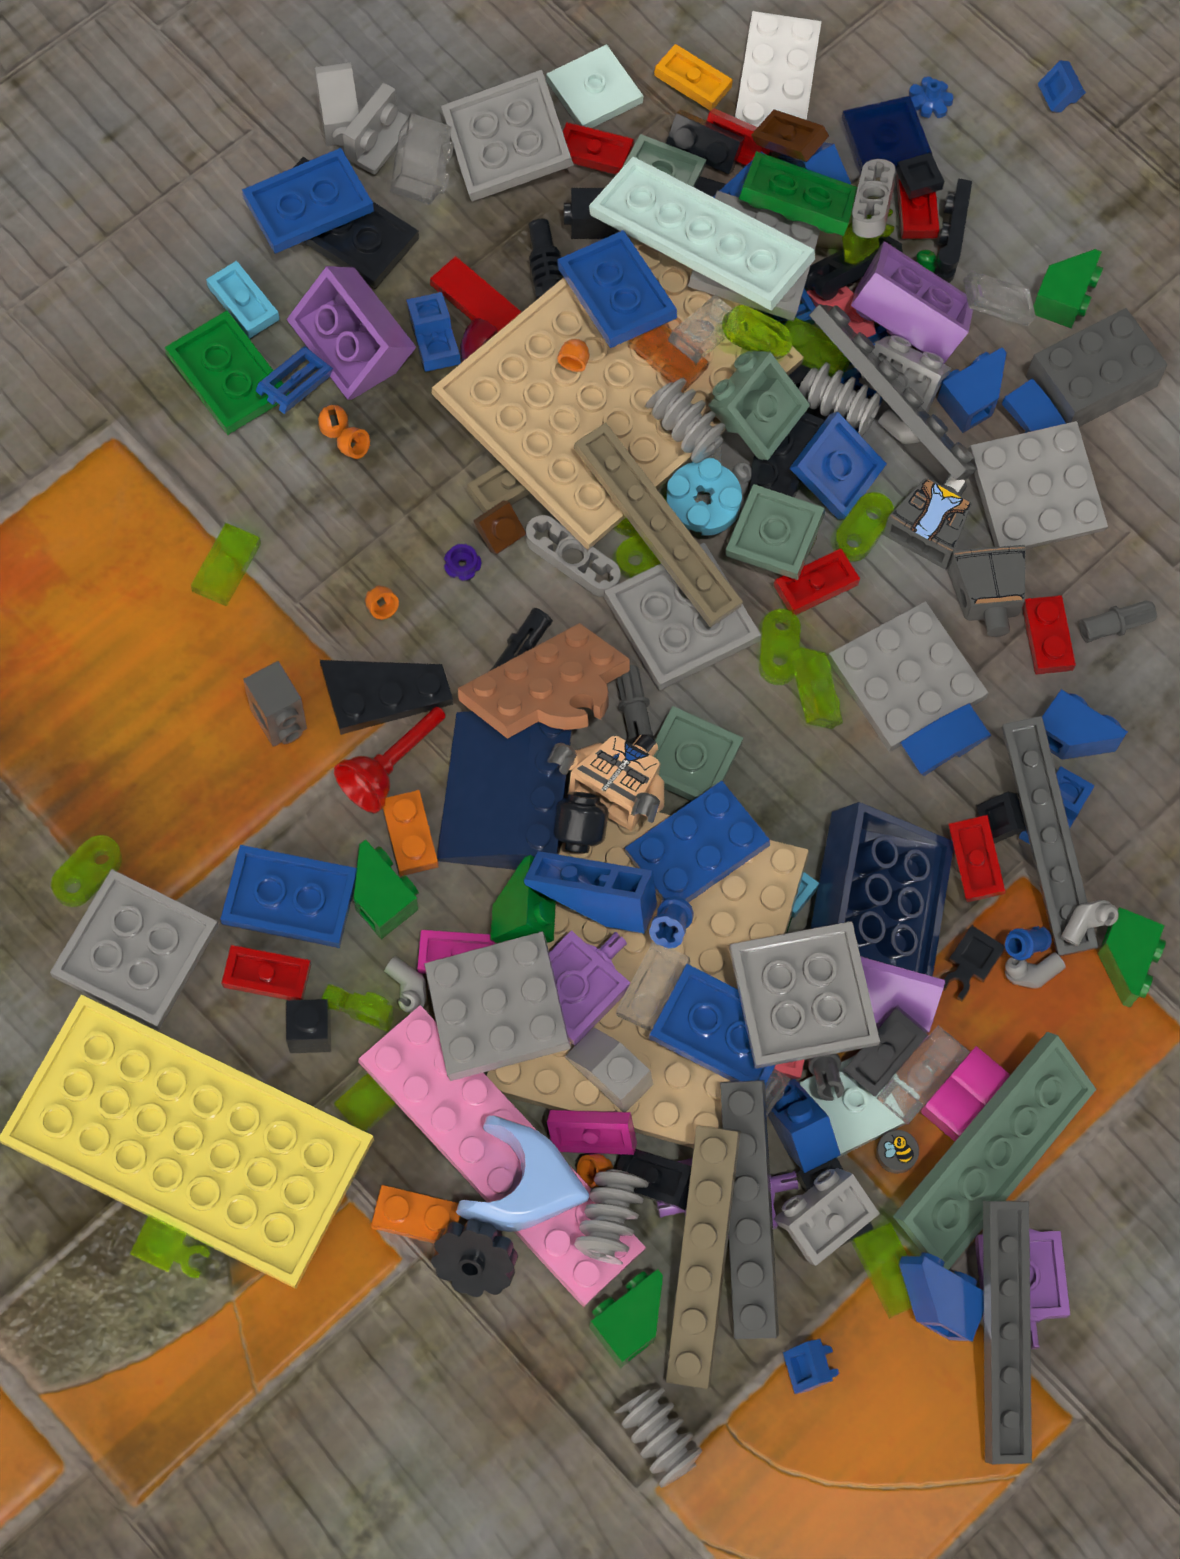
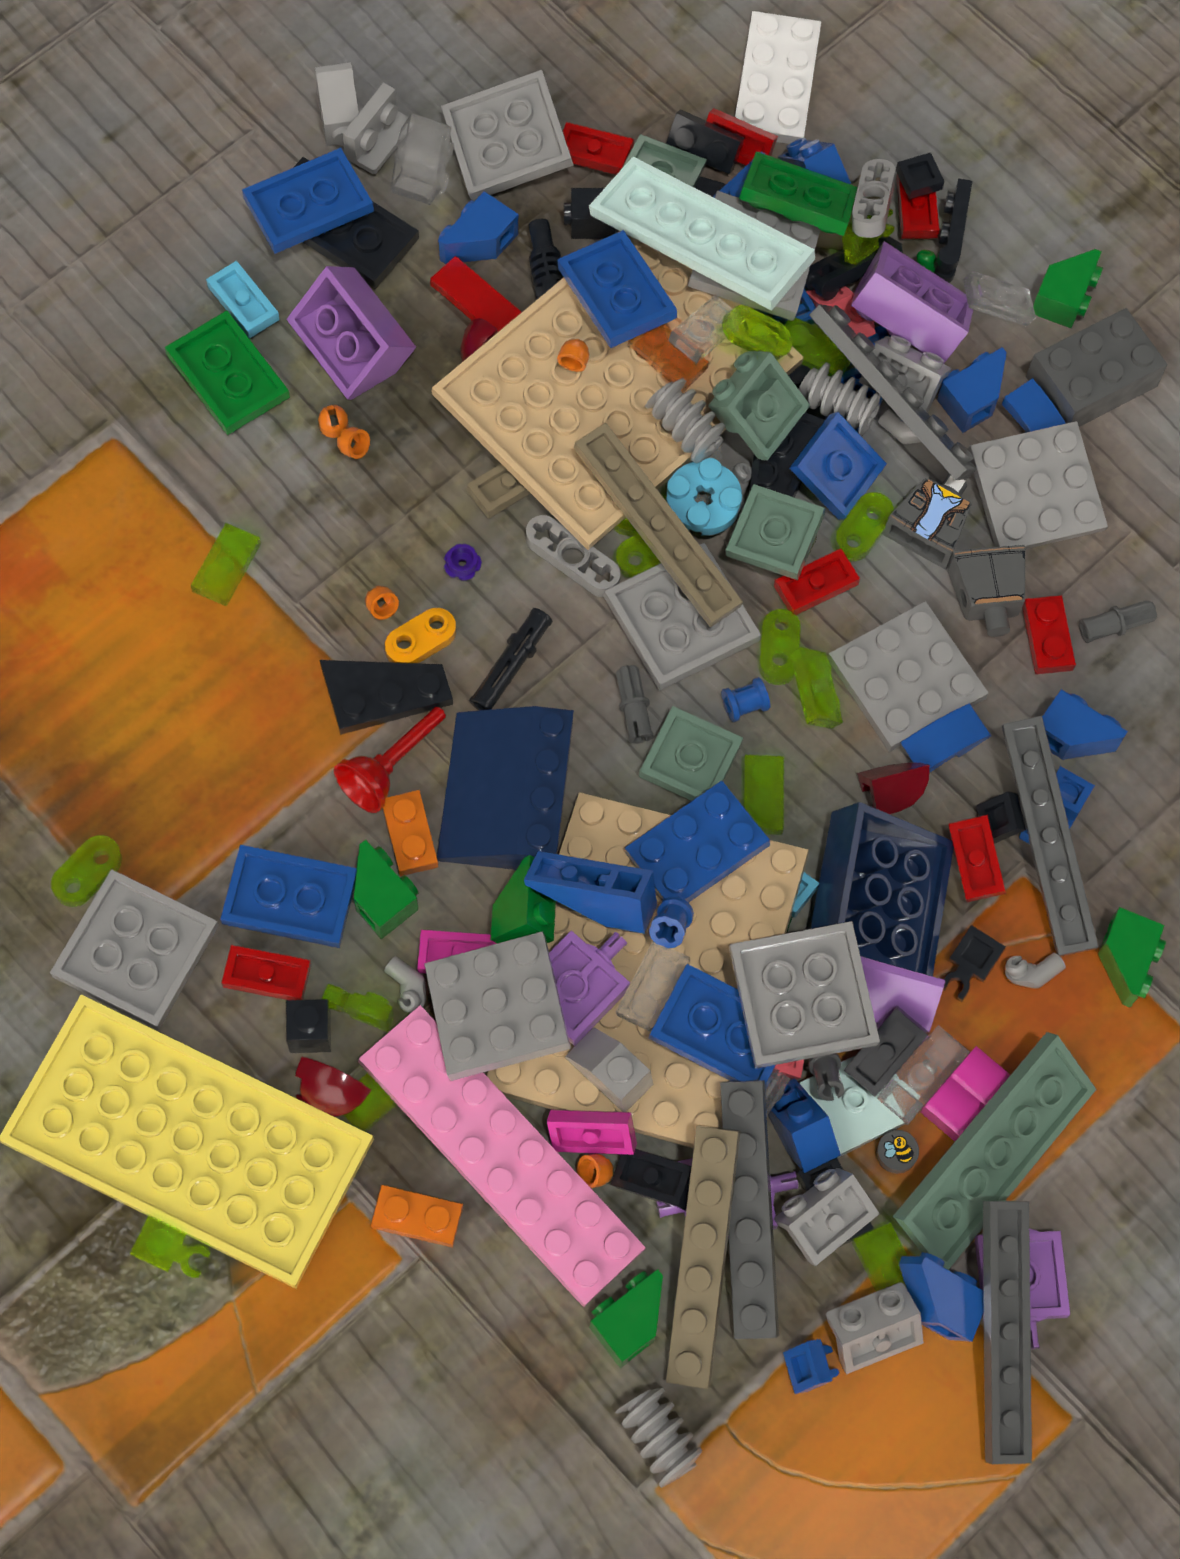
(275, 704): dark grey brick -> none
(289, 401): blue tile -> none
(329, 1088): none -> dark red brick
(424, 639): none -> light orange plate
(433, 331): blue slope -> none
(474, 1258): black plant -> none
(480, 232): none -> blue slope
(499, 527): reddish brown plate -> none
(545, 1187): light blue animal -> none
(548, 684): nougat plate -> none
(581, 821): black head -> none
(594, 88): light aqua plate -> none
(609, 1215): light grey piece -> none
(617, 772): torso -> none
(693, 77): light orange plate -> none
(745, 699): none -> blue bush
(764, 791): none -> clear neon green plate
(790, 135): reddish brown plate -> none
(875, 1327): none -> light grey bracket
(885, 131): clear blue plate -> none
(895, 785): none -> dark red brick
(931, 97): blue plant -> none
(1023, 943): blue pin -> none
(1061, 86): blue tile -> none
(1089, 916): light grey arm -> none

